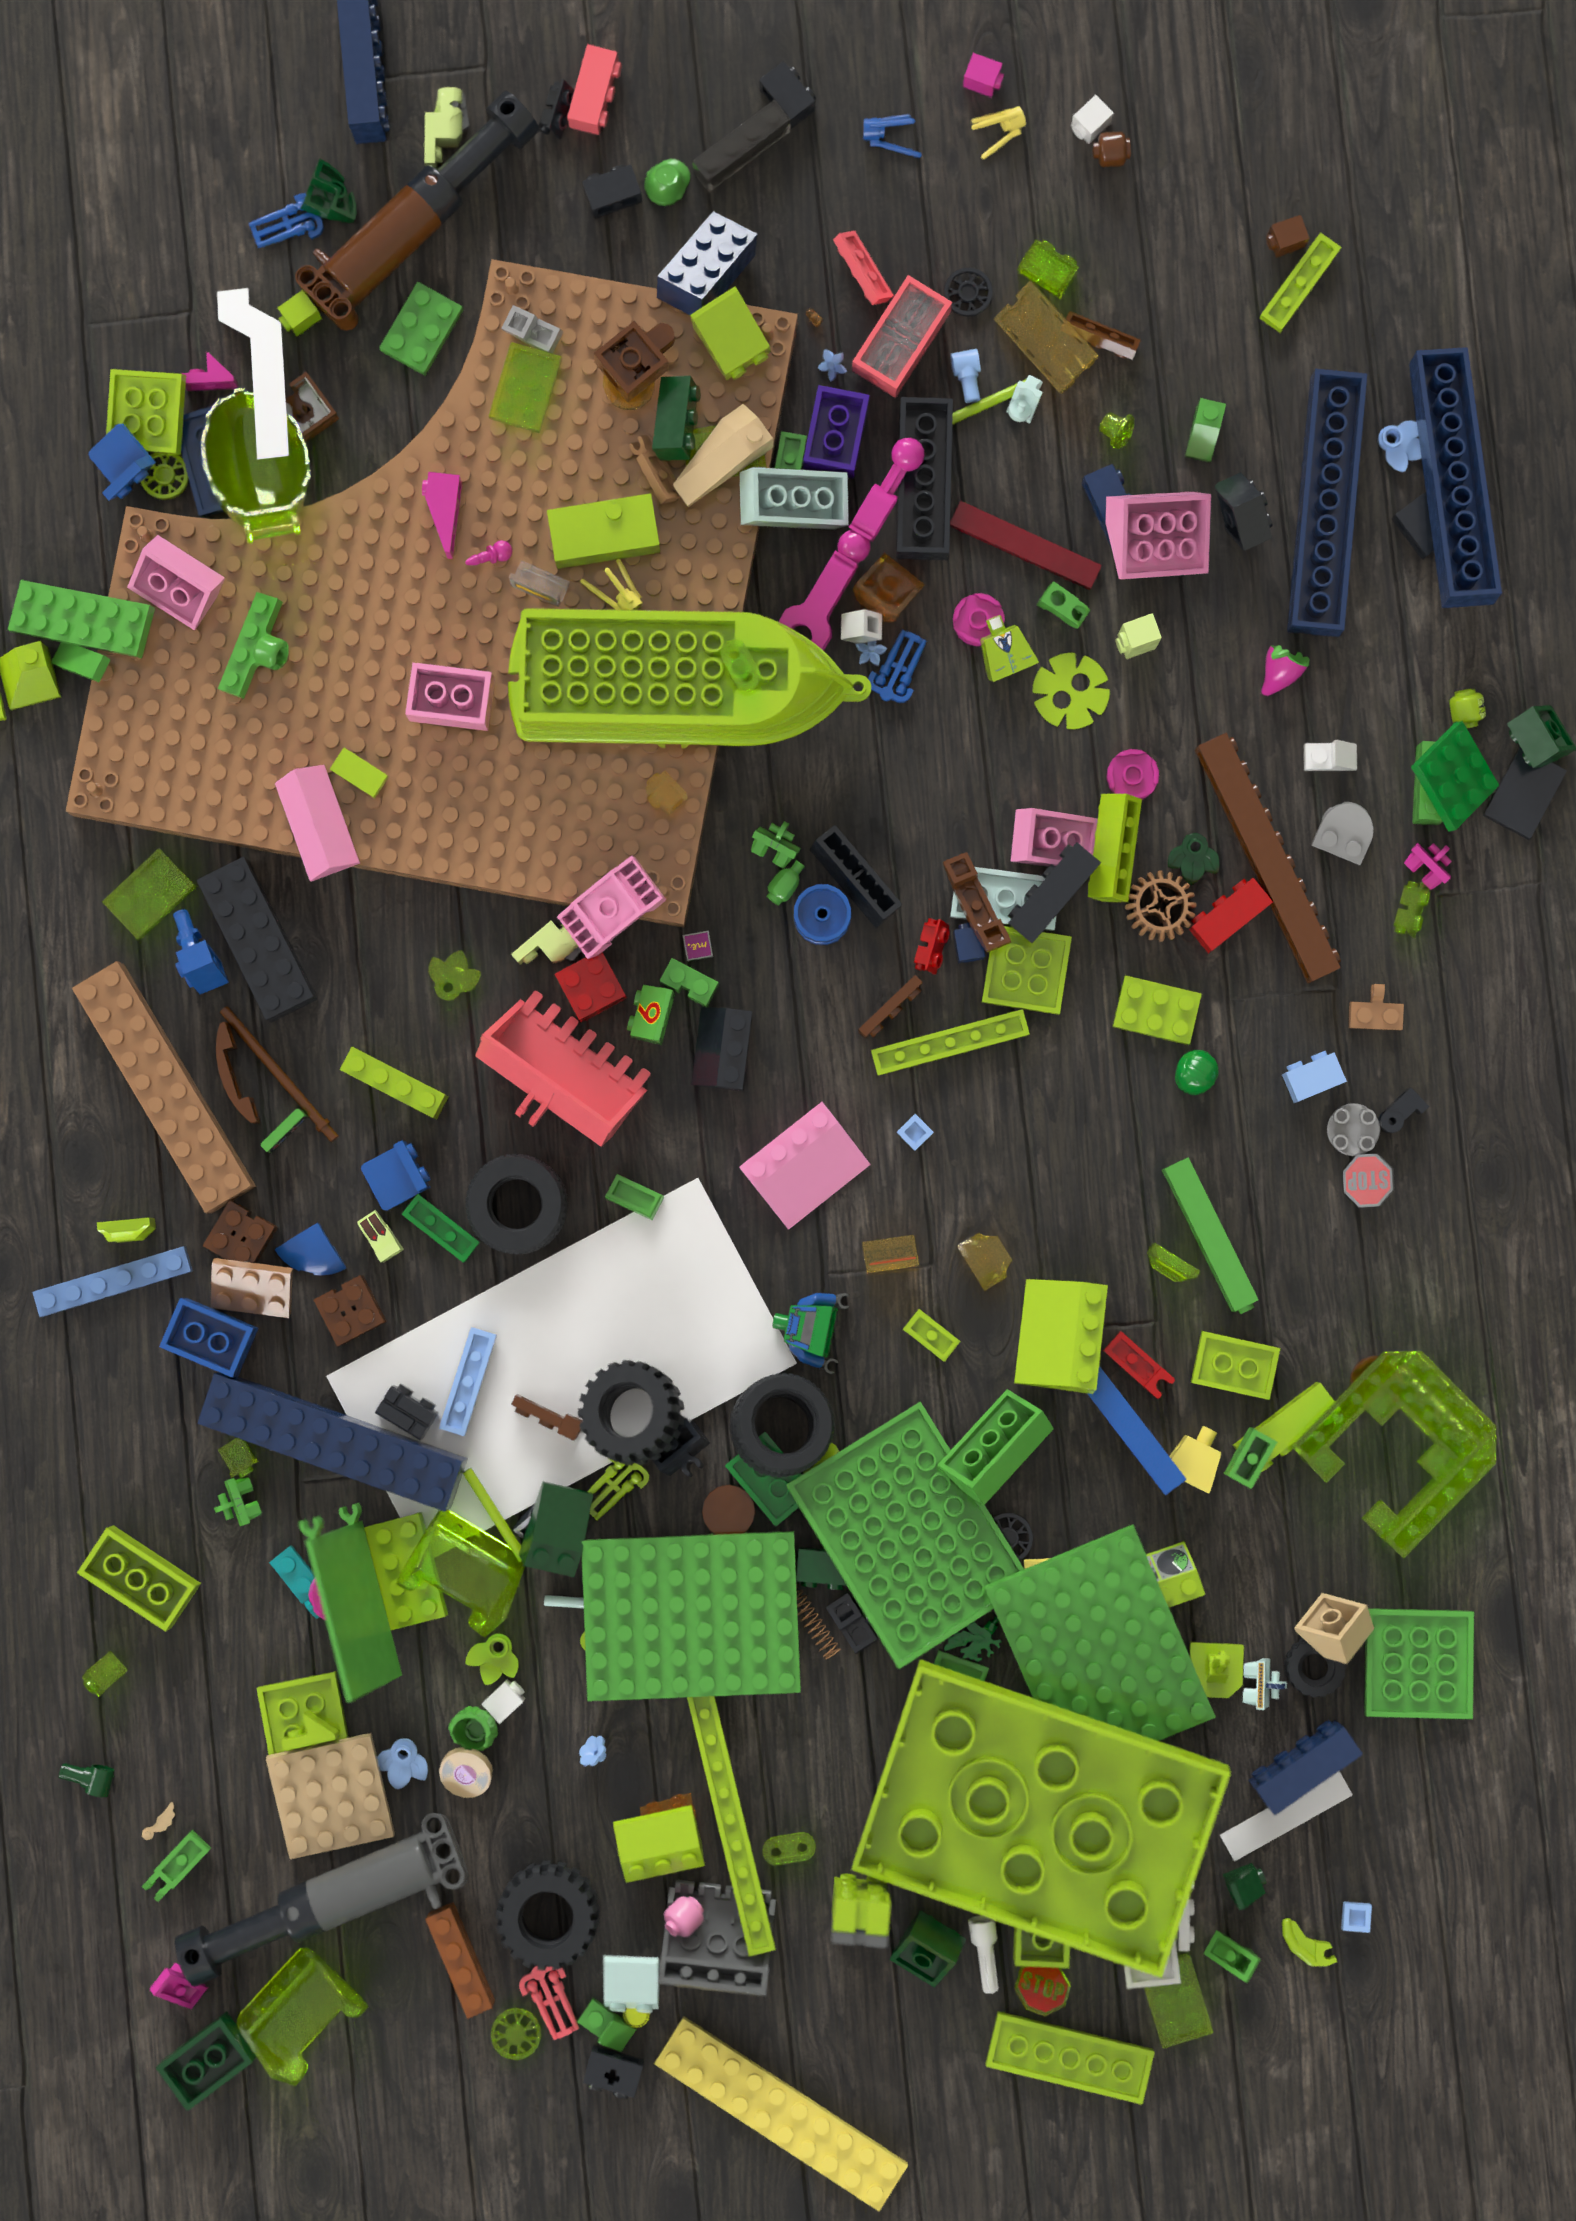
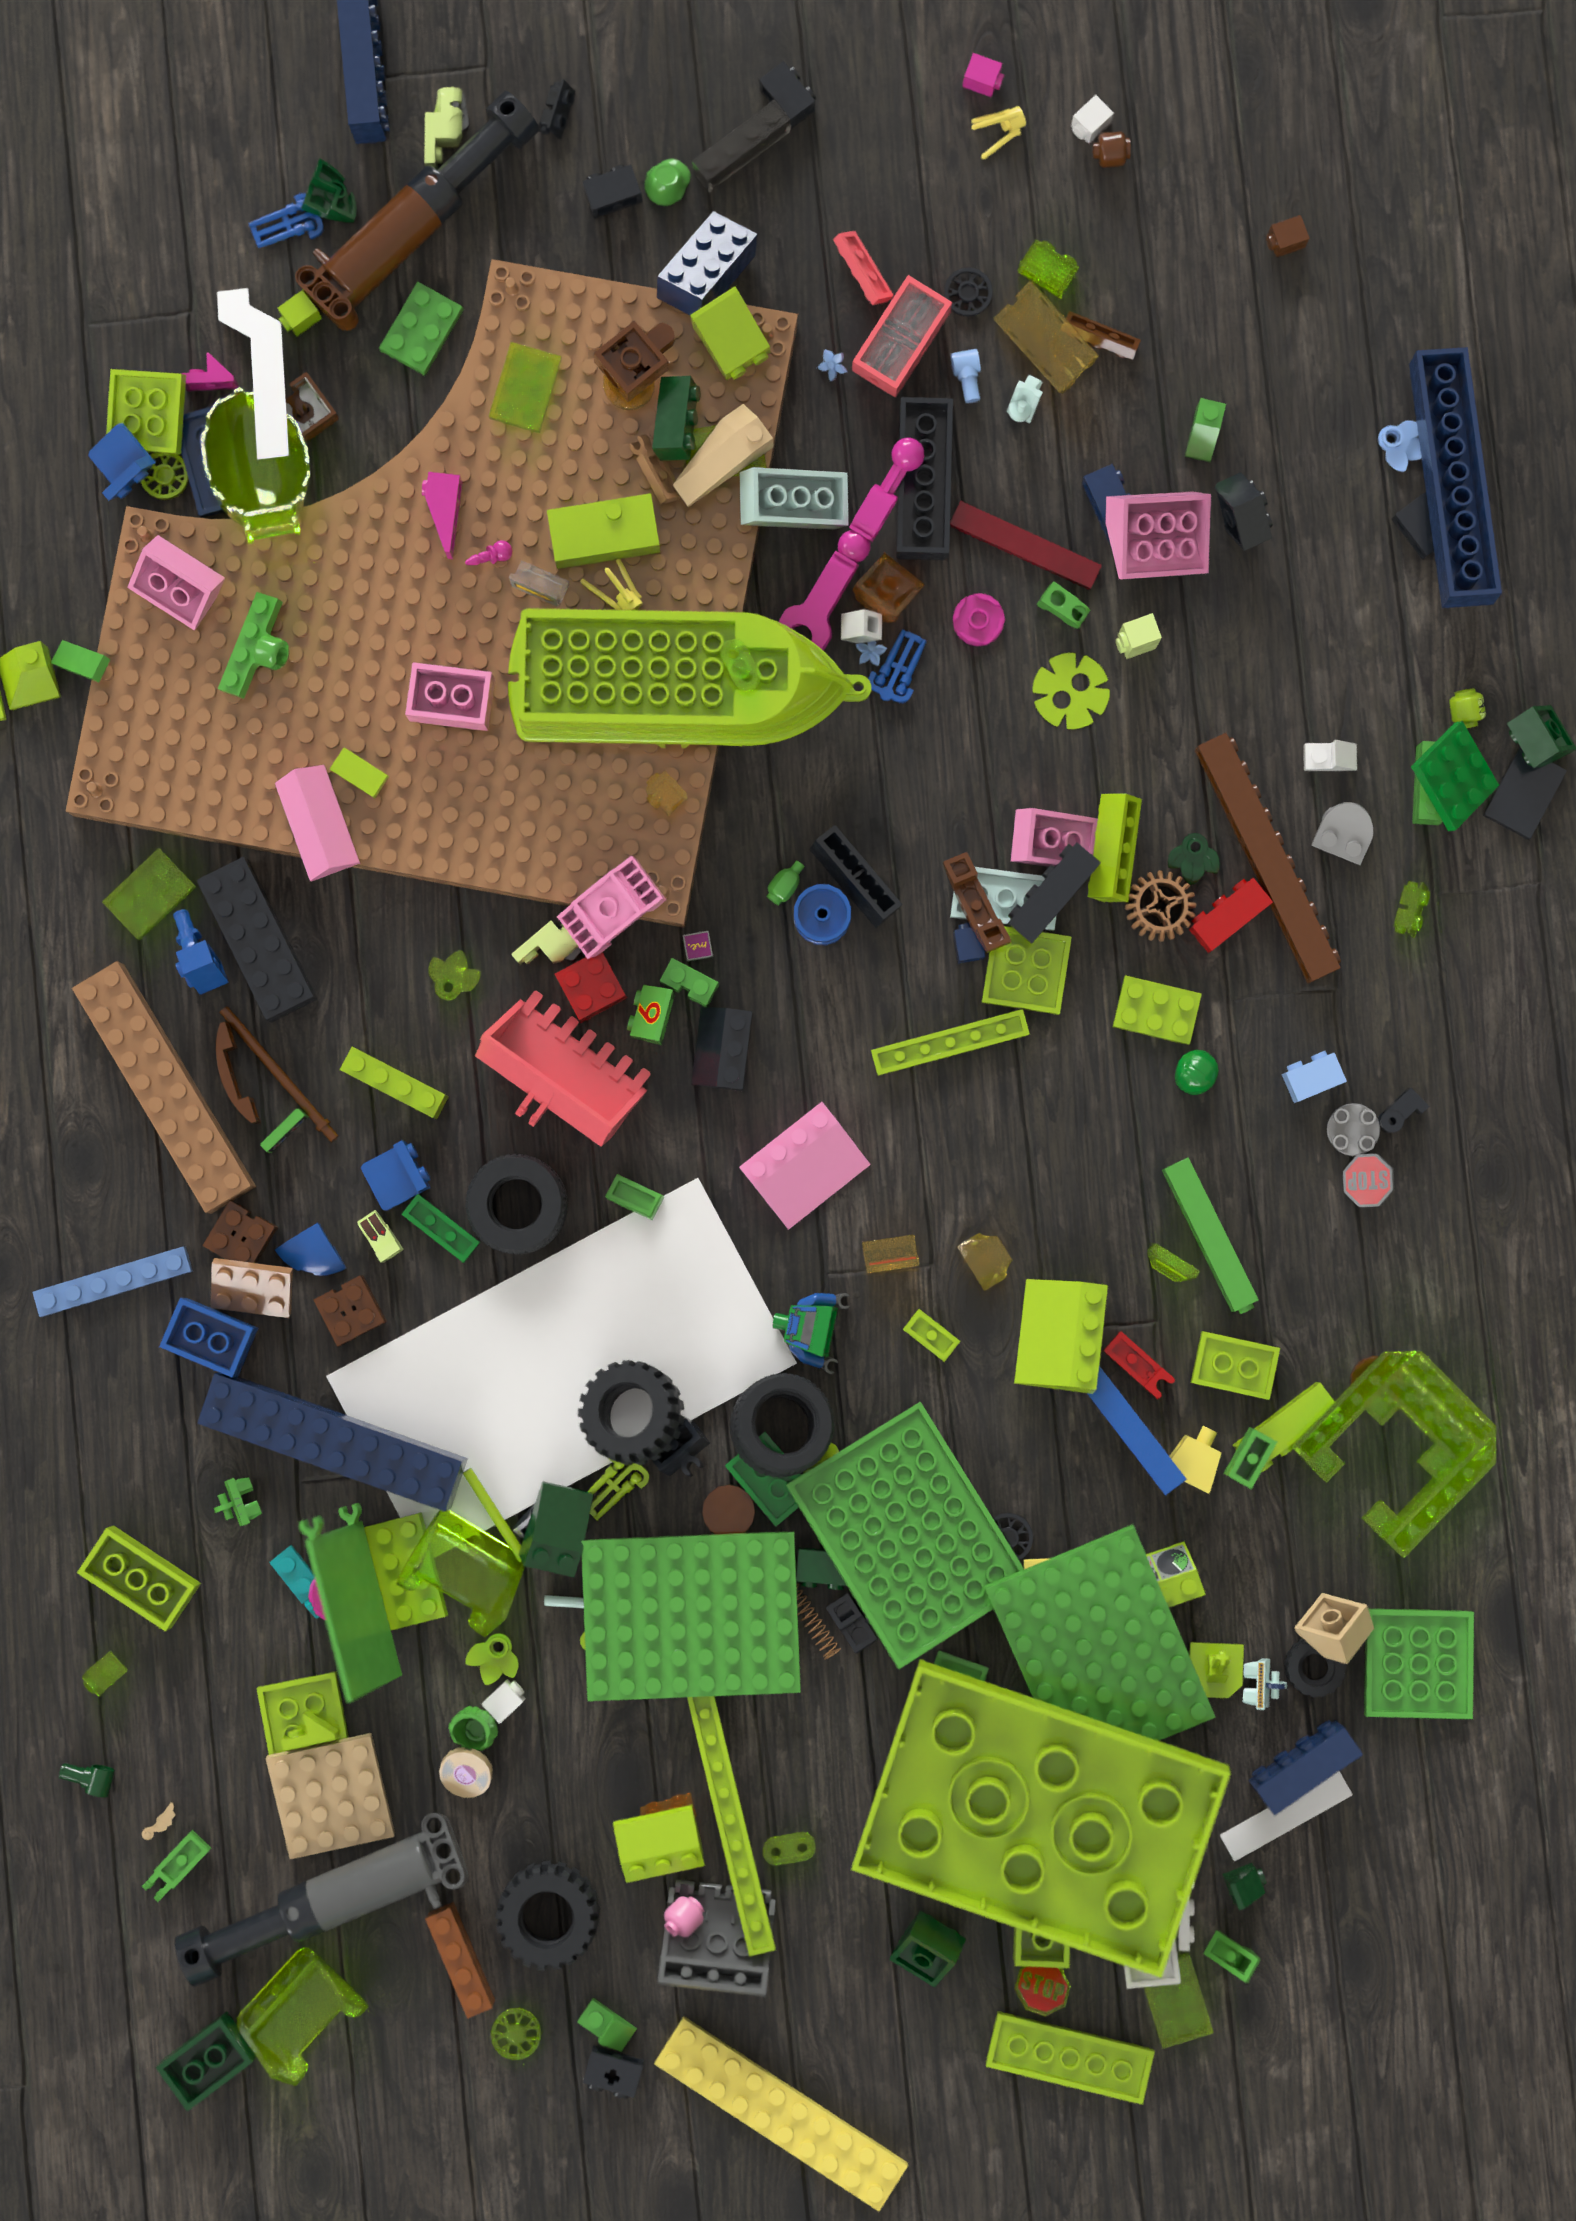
(81, 618): bright green plate -> none
(127, 1230): lime slope -> none
(175, 1988): dark pink slope -> none
(238, 1457): clear neon green bracket -> none
(400, 1766): light blue plate -> none
(407, 1411): black brick -> none
(468, 1381): light blue plate -> none
(532, 330): light grey slope -> none
(551, 2000): coral piece -> none
(567, 1425): reddish brown plate -> none
(593, 1751): light blue plant -> none
(594, 89): coral brick -> none
(631, 1983): light aqua slope -> none
(634, 2018): neon yellow piece -> none
(764, 839): bright green hips -> none
(790, 451): bright green hinge -> none
(814, 317): clear orange piece -> none
(836, 431): dark purple brick -> none
(860, 1911): lime piece -> none
(875, 129): blue plant -> none
(891, 1007): reddish brown plate -> none
(914, 1132): light blue plate -> none
(936, 935): red hinge -> none
(980, 1636): green piece -> none
(983, 1936): white piece -> none
(984, 404): lime bar -> none
(996, 1446): bright green slope -> none
(1005, 650): lime torso -> none
(1117, 429): clear neon green piece -> none
(1133, 774): dark pink tile -> none
(1282, 669): dark pink hat -> none
(1300, 282): lime plate -> none
(1306, 1949): lime piece -> none
(1327, 502): dark blue brick -> none
(1356, 1916): light blue plate -> none
(1376, 1013): medium nougat plate -> none
(1438, 873): dark pink hips -> none

